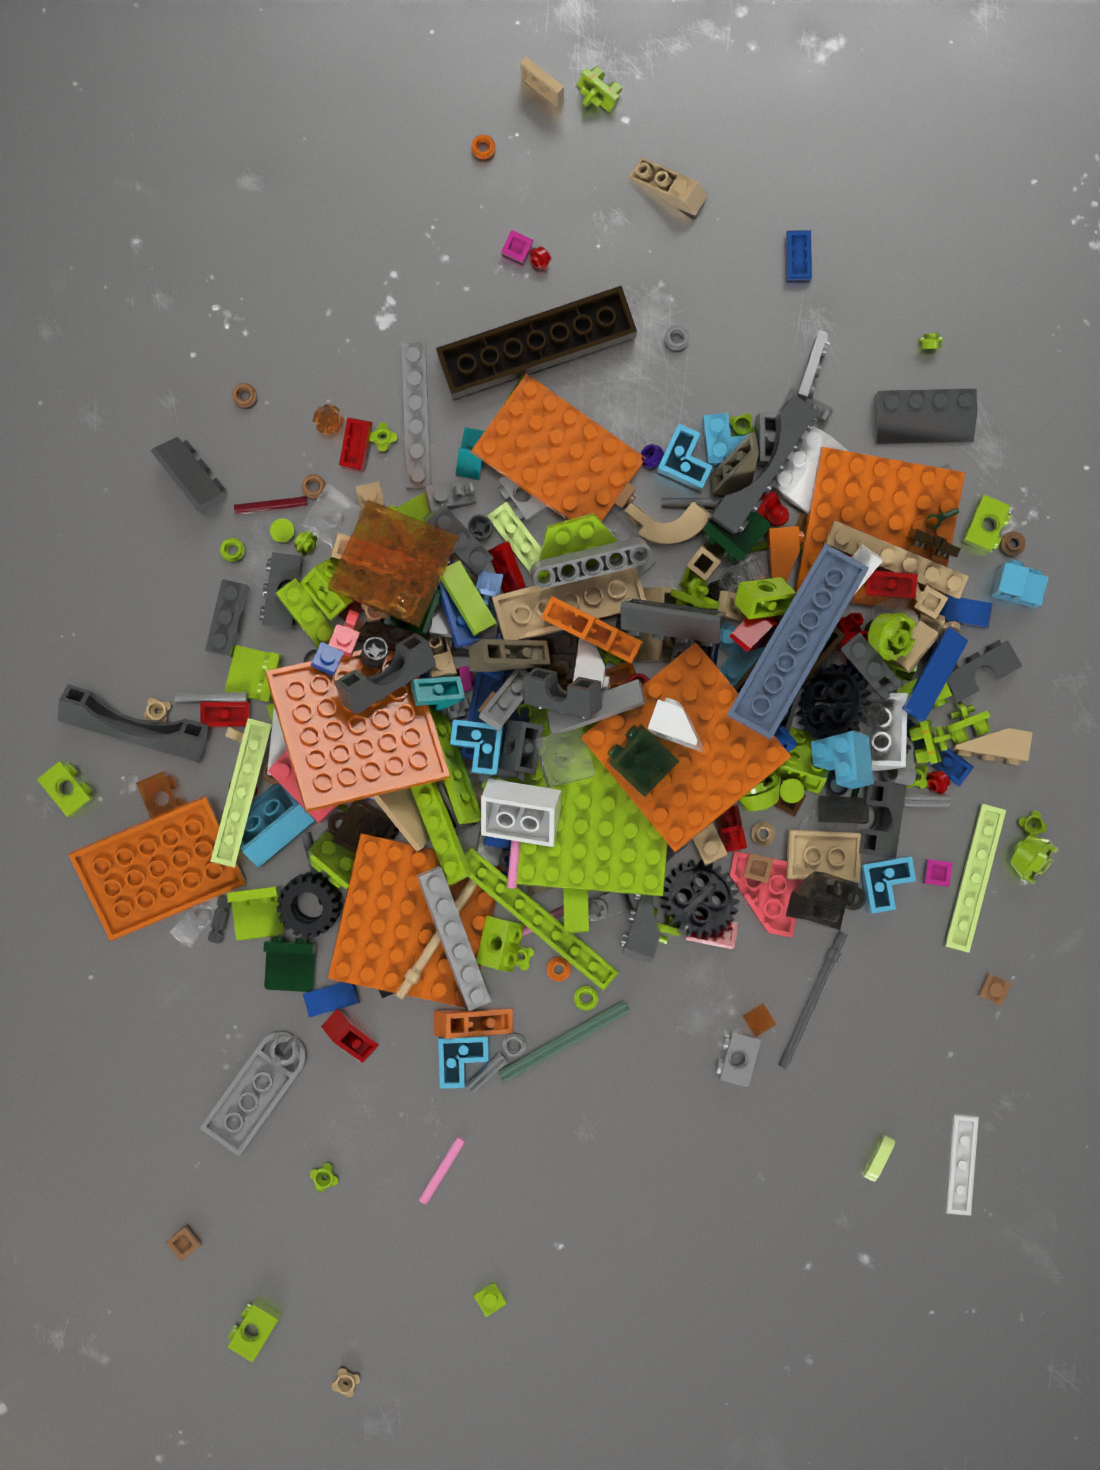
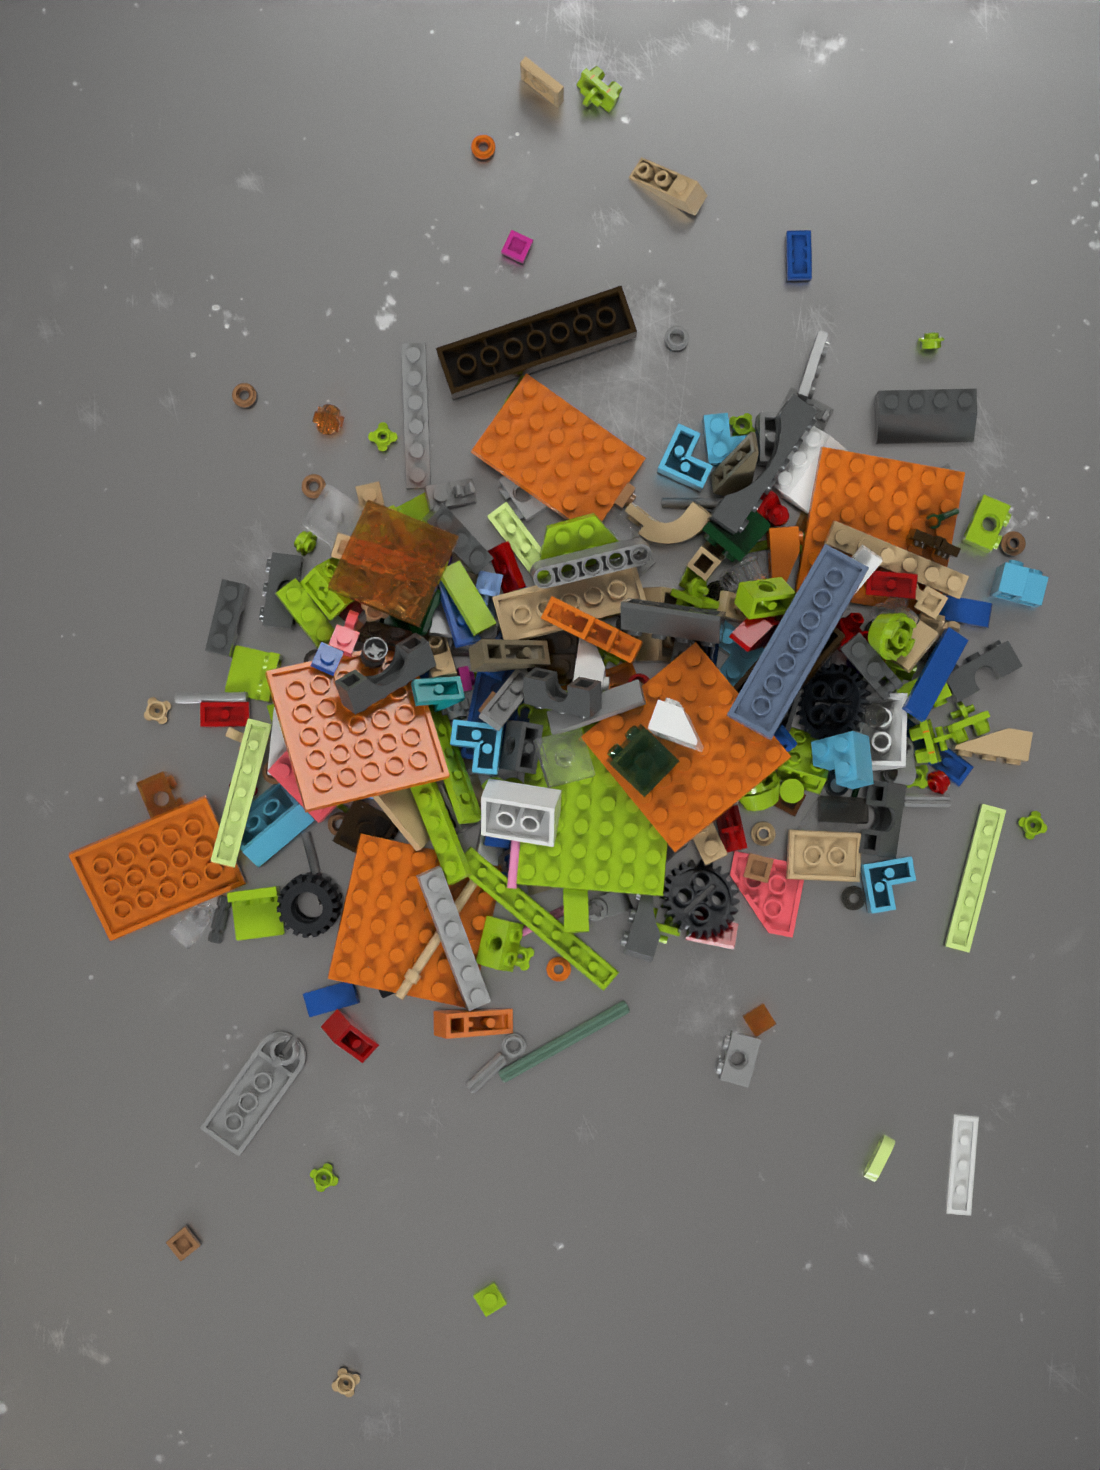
(53, 783): lime brick -> none
(87, 711): dark grey arch -> none
(189, 474): dark grey slope -> none
(224, 549): lime plate -> none
(245, 1343): lime brick -> none
(270, 505): dark red bar -> none
(282, 530): lime tile -> none
(289, 964): dark green bracket -> none
(331, 858): lime bracket -> none
(355, 443): red plate -> none
(442, 1170): bright pink bar -> none
(454, 1055): medium azure brick -> none
(467, 463): teal slope -> none
(478, 524): dark grey wheel -> none
(540, 258): red plate -> none
(585, 990): lime plate -> none
(653, 455): dark purple plate -> none
(821, 902): clear smoke piece -> none
(833, 955): dark grey bar -> none
(938, 872): dark pink plate -> none
(994, 989): medium nougat plate -> none
(1032, 857): lime cone -> none

